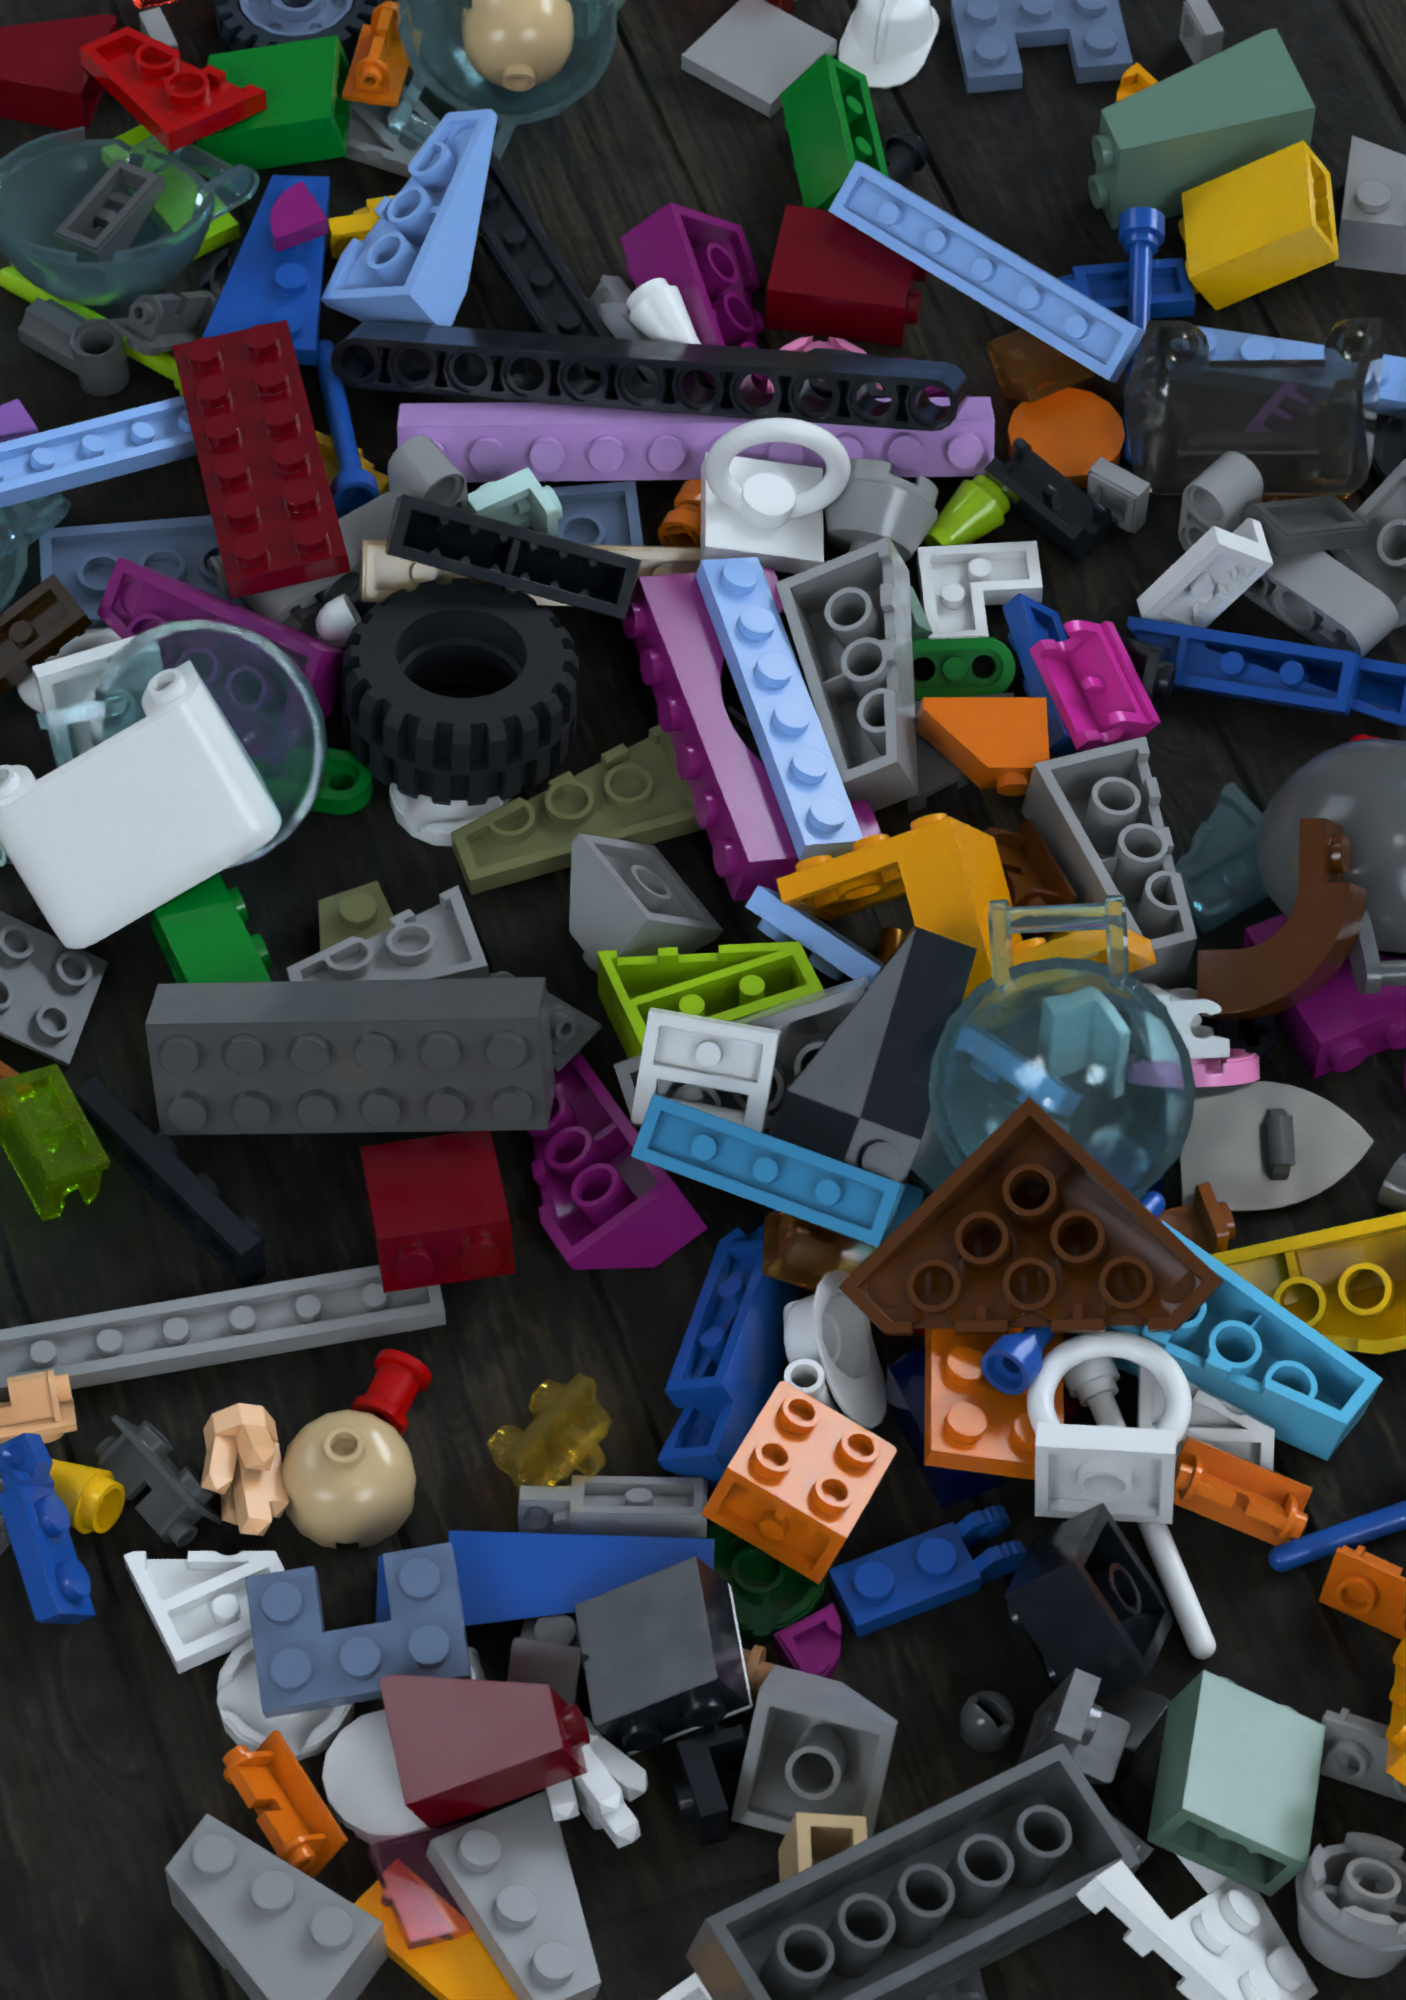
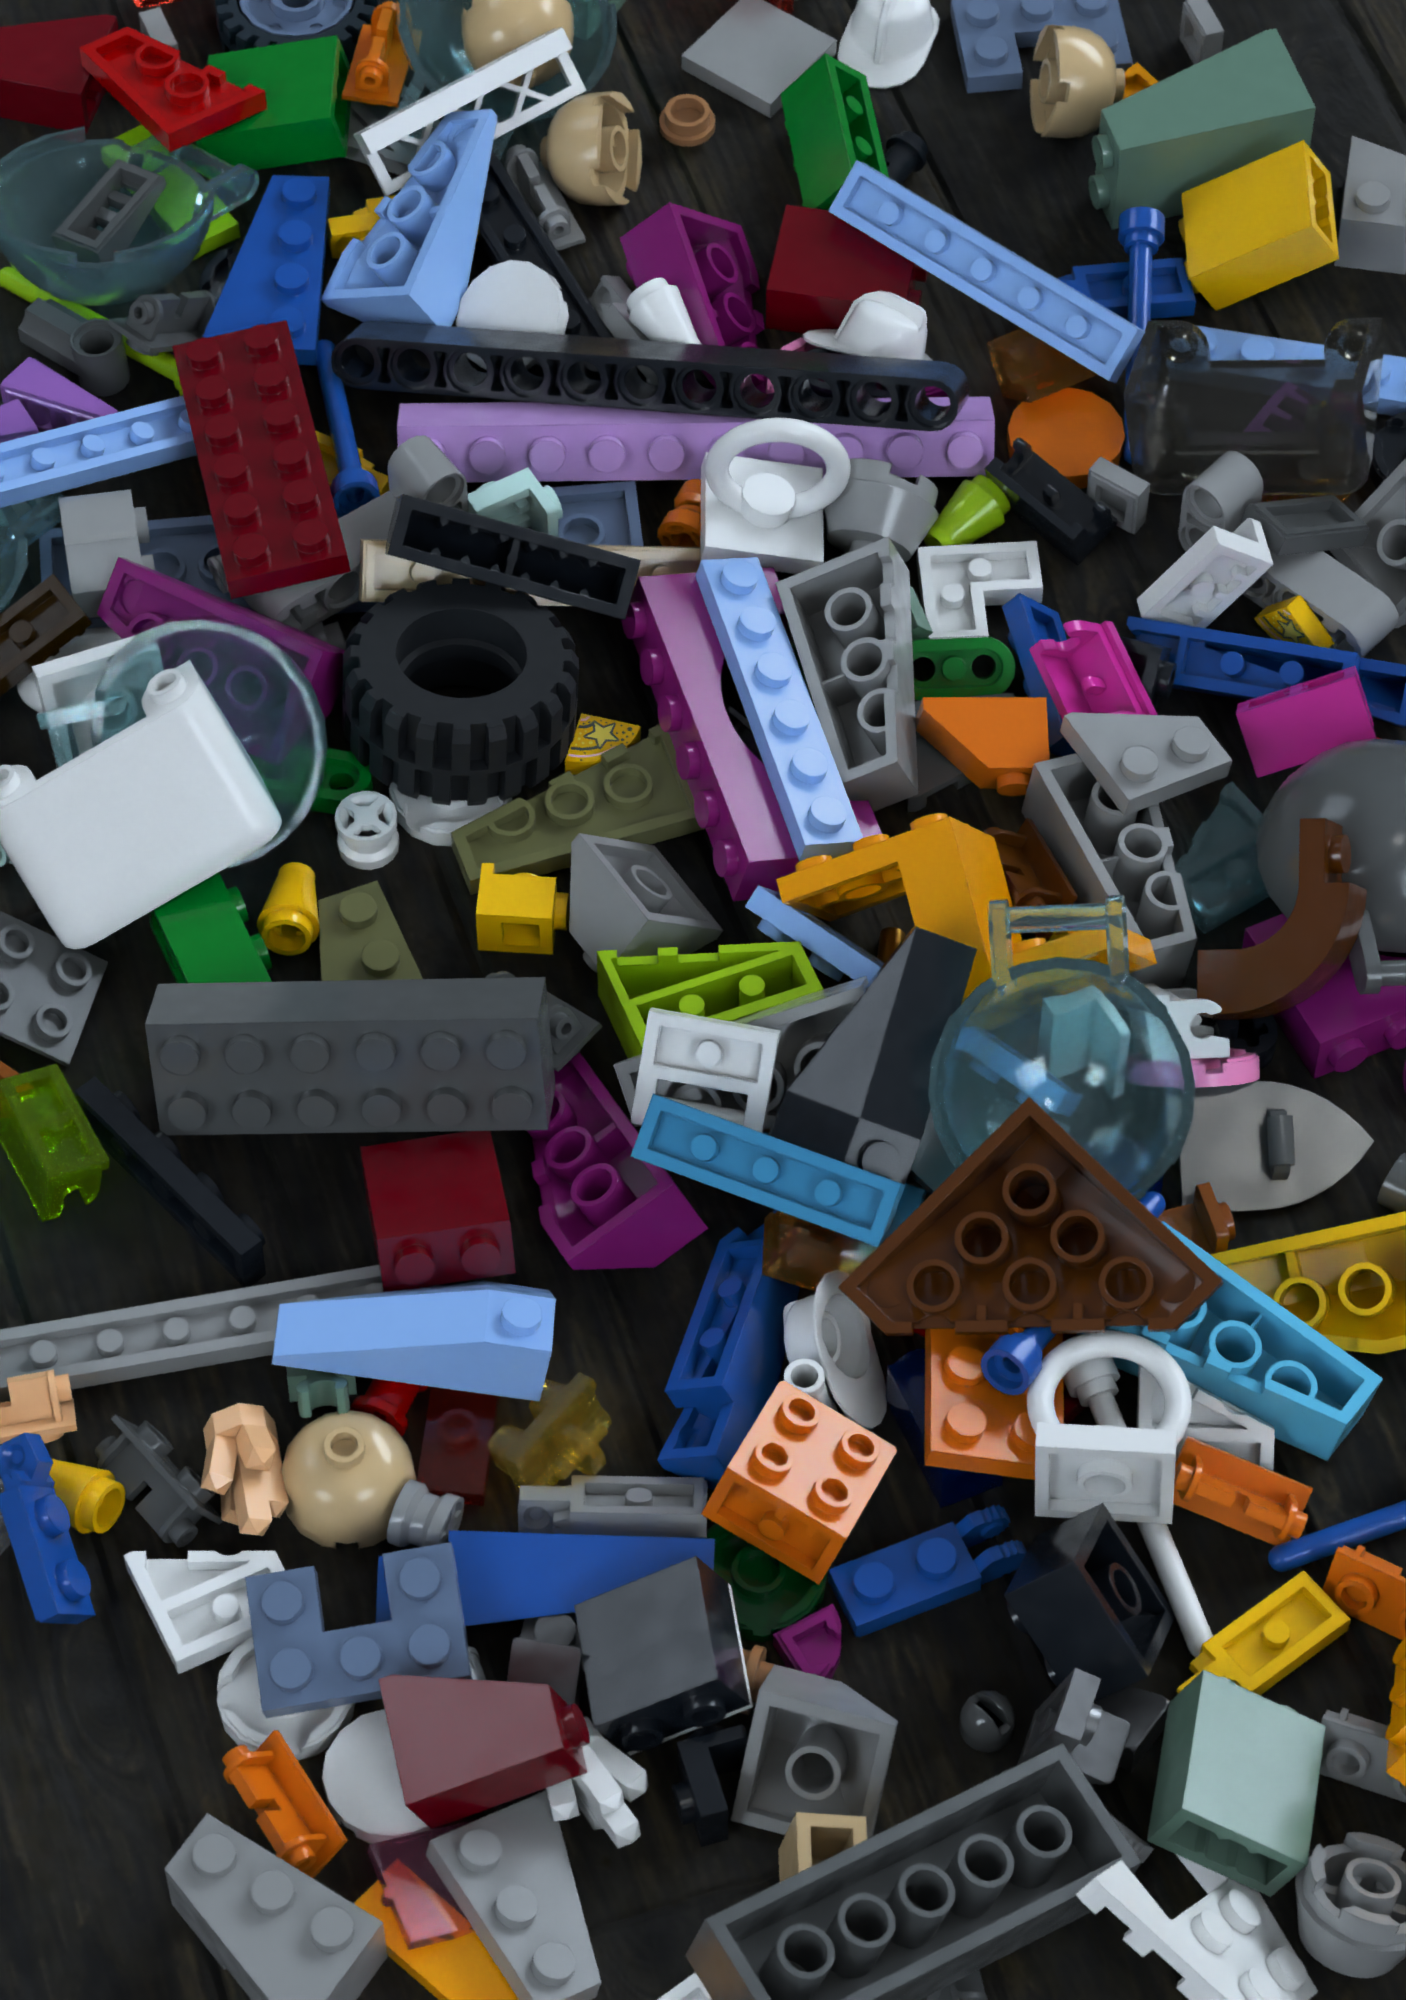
(50, 397): none -> medium lavender slope
(95, 534): none -> light grey brick
(291, 912): none -> yellow cone
(296, 218): magenta tile -> none
(319, 1389): none -> sand green plate
(337, 620): white hinge -> none
(364, 815): none -> white wheel
(418, 946): light grey wing -> none
(423, 1517): none -> light grey wheel
(441, 1336): none -> light blue wedge
(456, 1443): none -> clear red plate
(473, 88): none -> white fence
(513, 299): none -> white tile
(519, 912): none -> yellow brick
(543, 197): none -> light grey hinge
(593, 149): none -> tan cylinder
(595, 736): none -> yellow tile
(687, 121): none -> medium nougat plate
(877, 327): none -> white piece
(1073, 82): none -> tan cylinder
(1145, 756): none -> light grey wing
(1273, 1636): none -> yellow hinge
(1294, 622): none -> yellow tile
(1304, 720): none -> dark pink hinge

